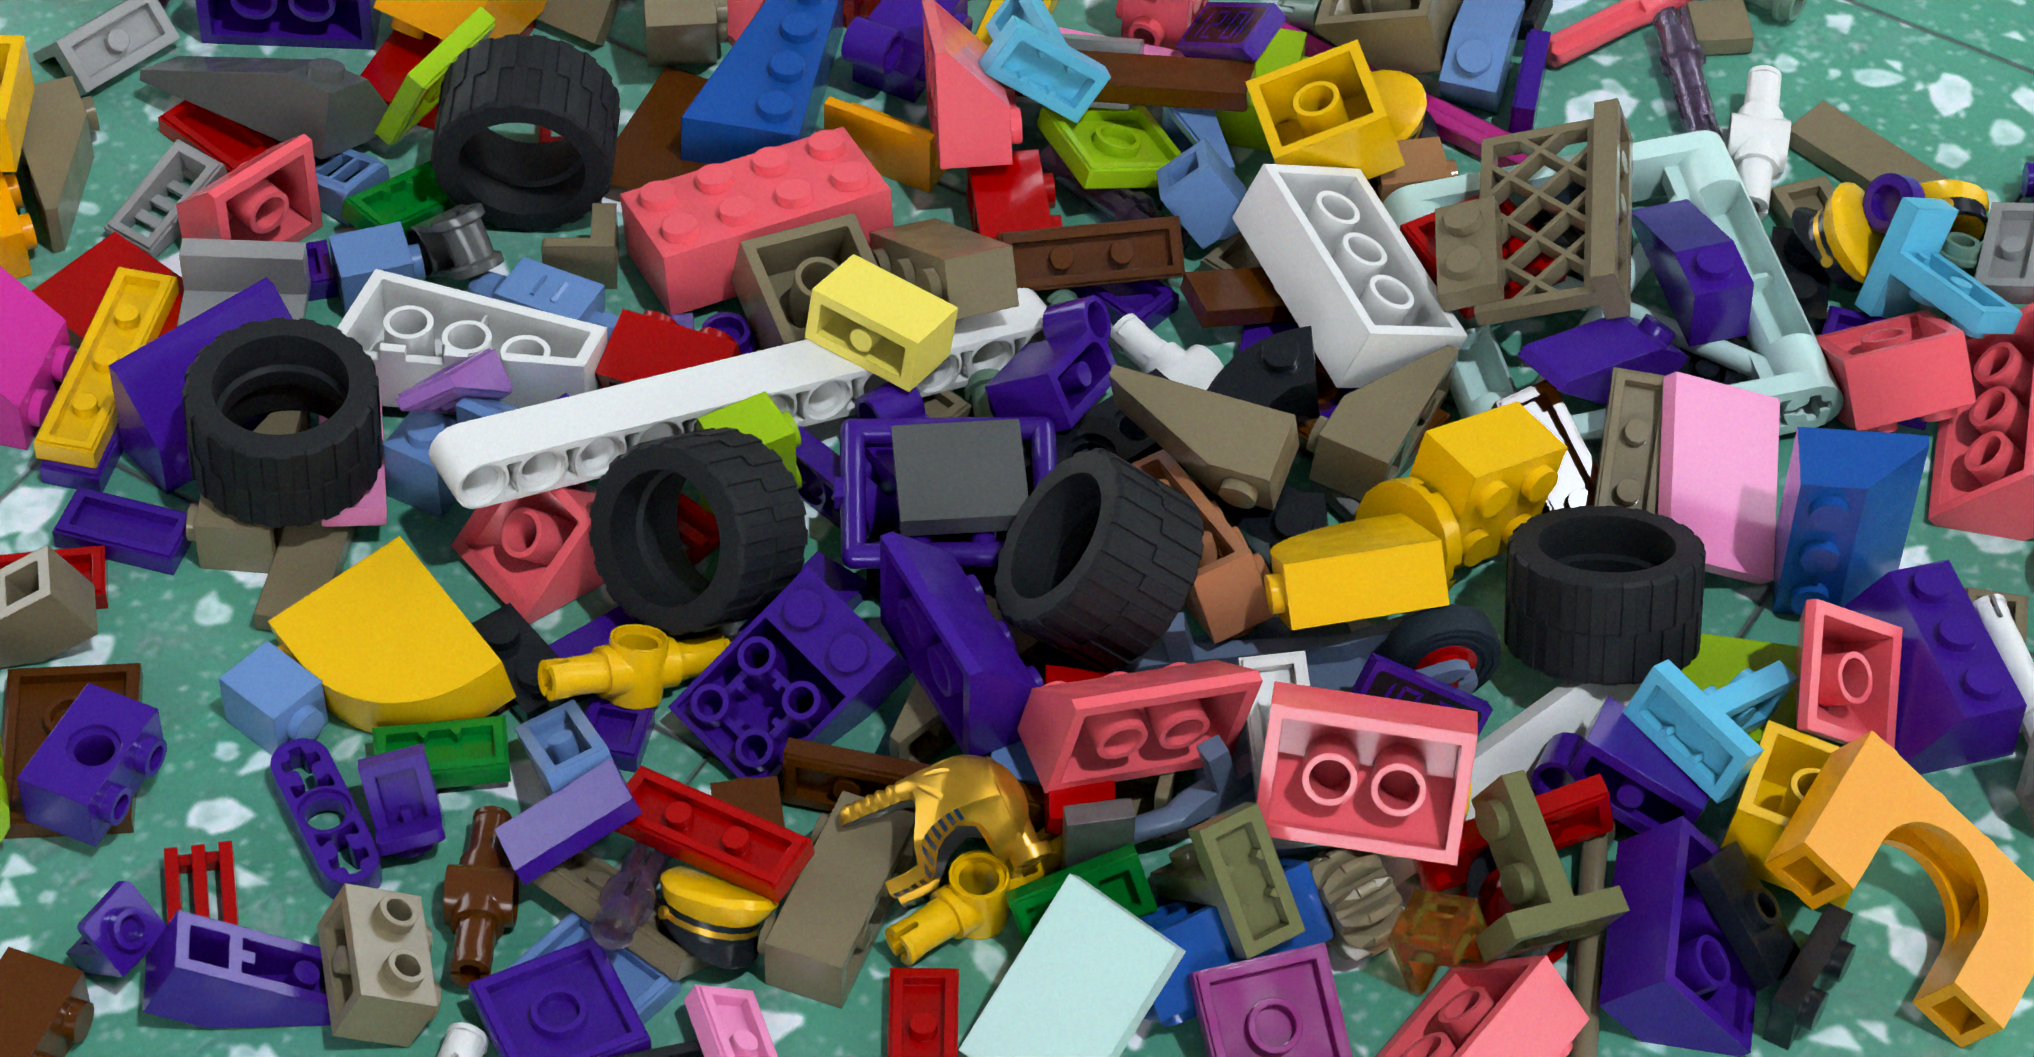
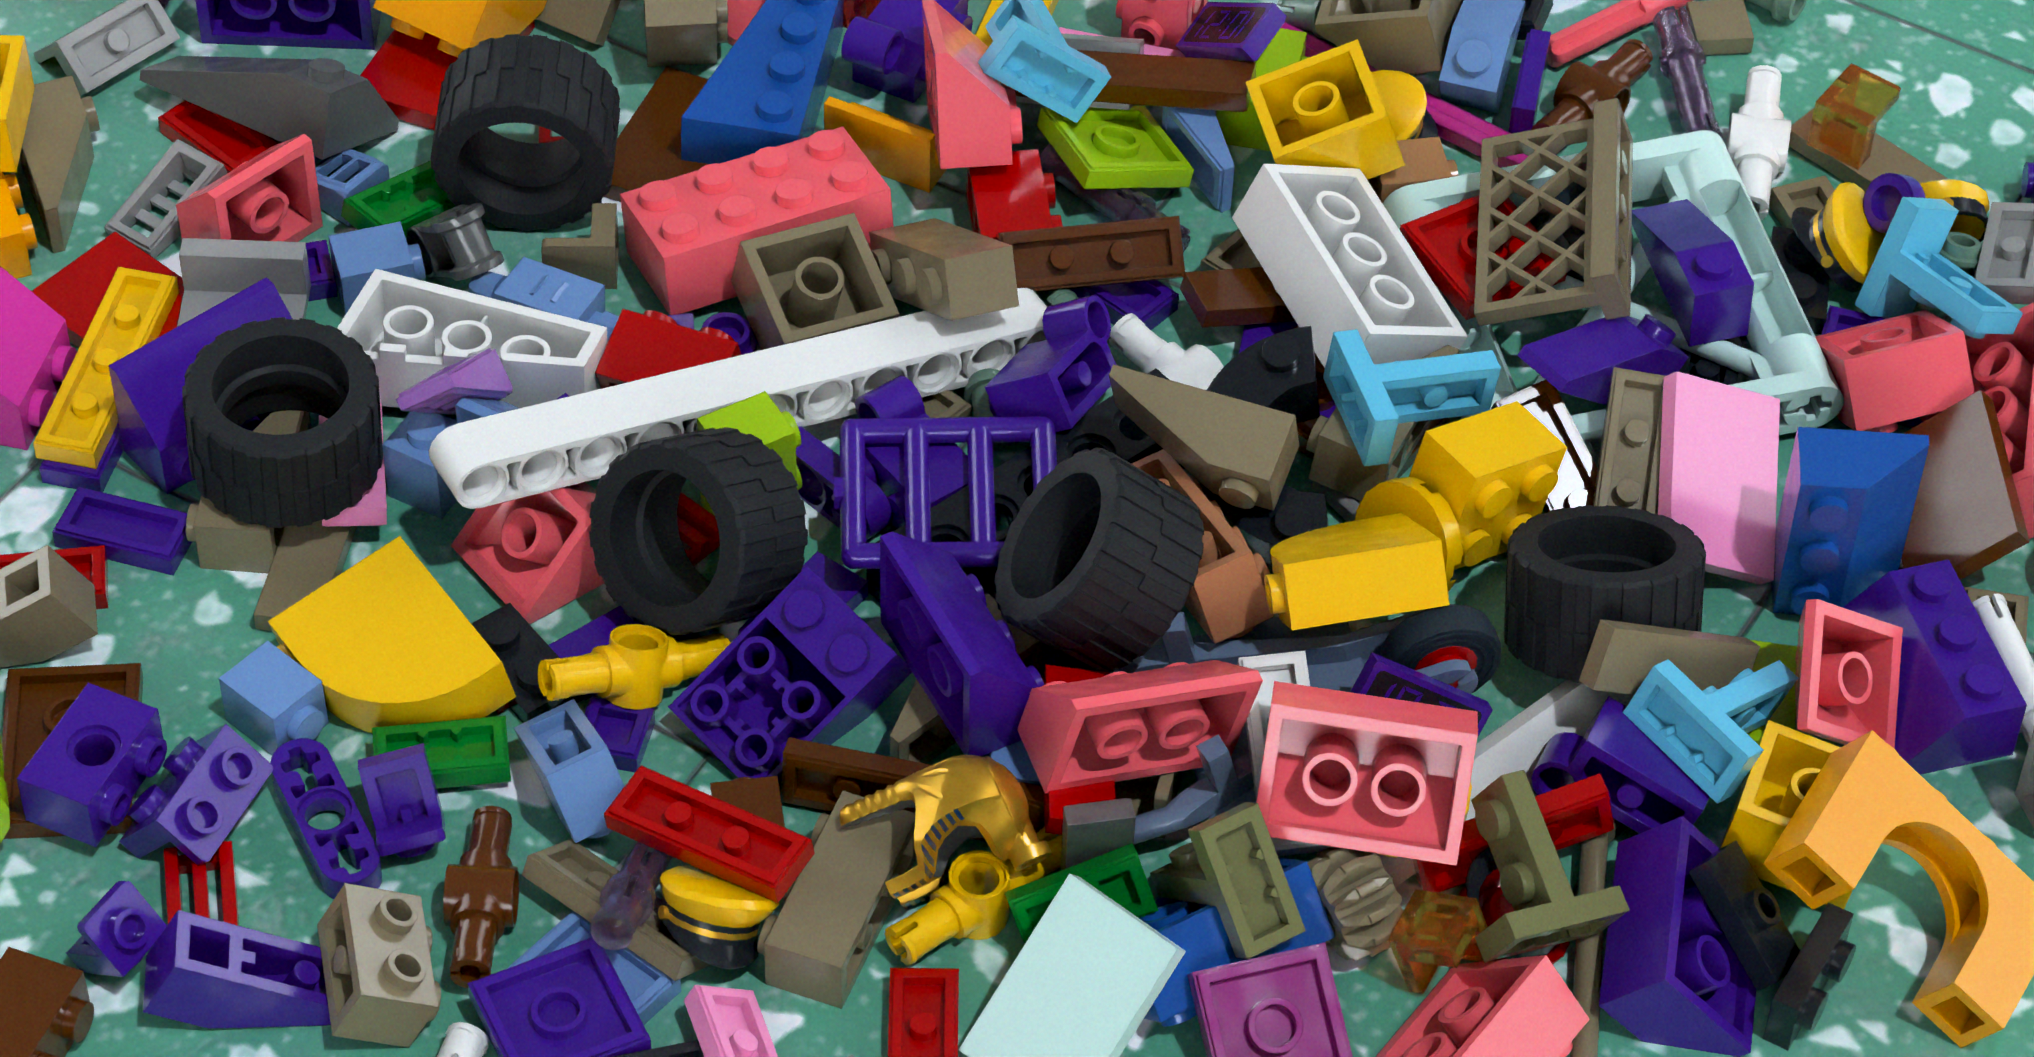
(199, 798): none -> dark purple bracket
(422, 84): lime tile -> none
(567, 821): tile -> none
(881, 322): light yellow brick -> none
(958, 476): dark grey tile -> none
(1202, 193): medium blue brick -> none
(1383, 395): none -> medium azure bracket
(1469, 253): dark tan plate -> none
(1602, 81): none -> reddish brown pin
(1627, 652): none -> dark tan tile
(1849, 113): none -> clear orange panel
(1966, 492): none -> tile

